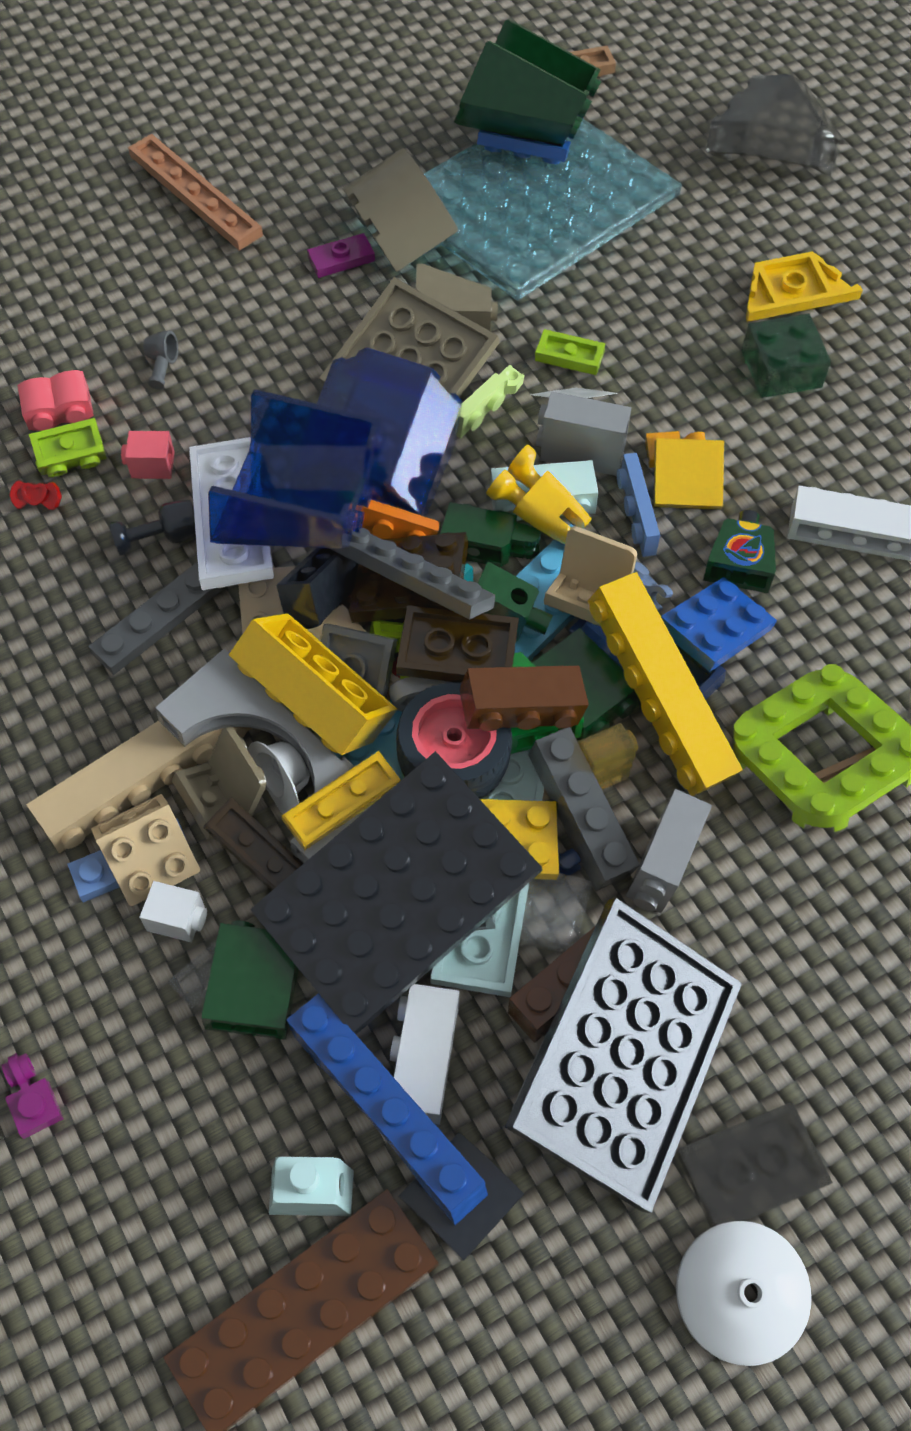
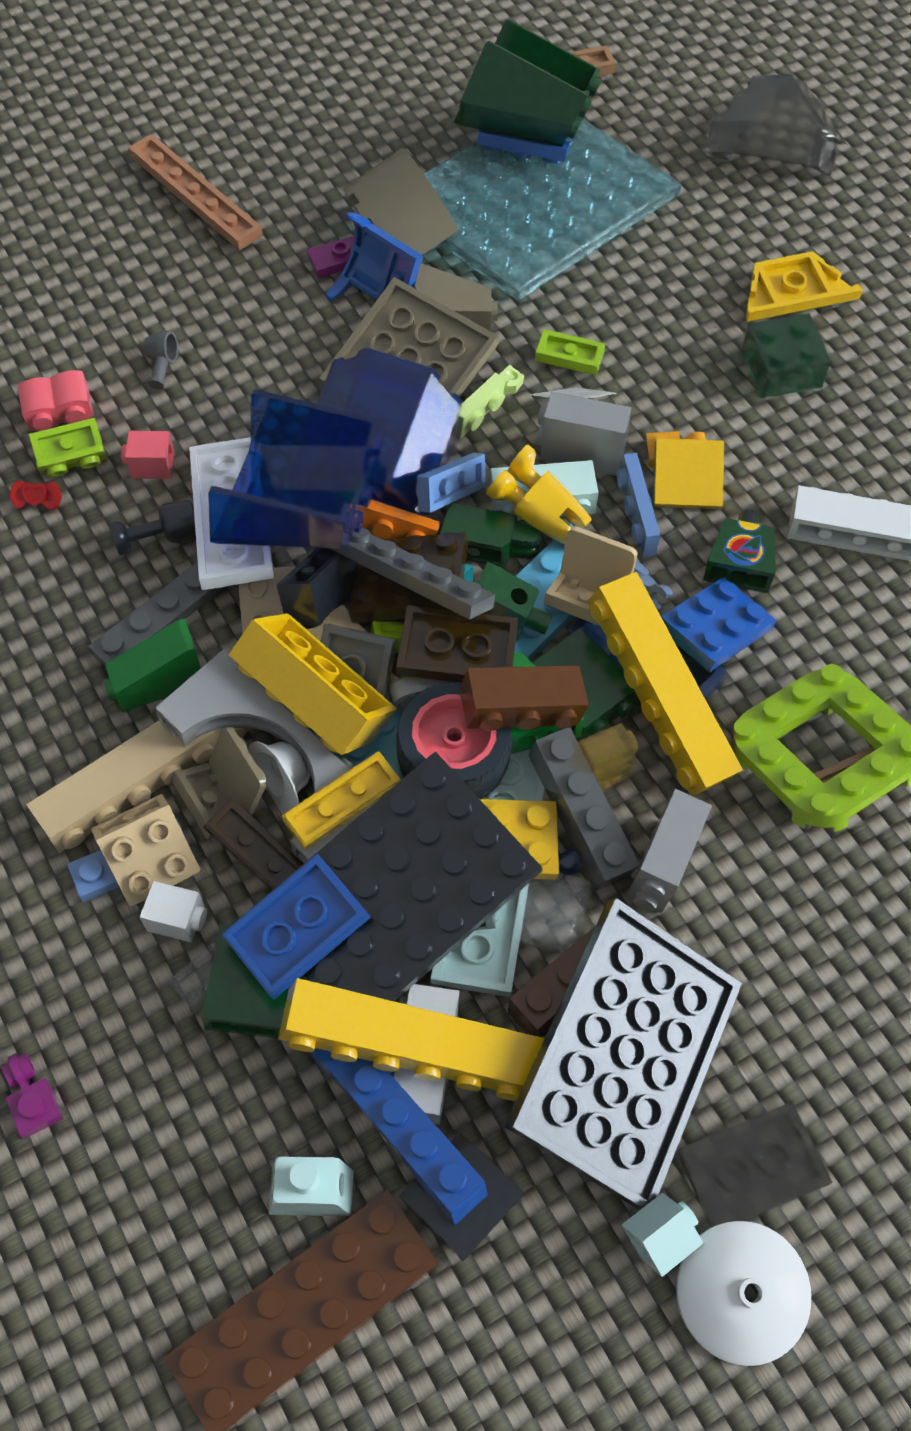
(152, 667): none -> green slope
(295, 926): none -> blue tile
(375, 261): none -> blue piece
(407, 1038): none -> yellow brick
(451, 482): none -> medium blue plate
(663, 1233): none -> light aqua brick

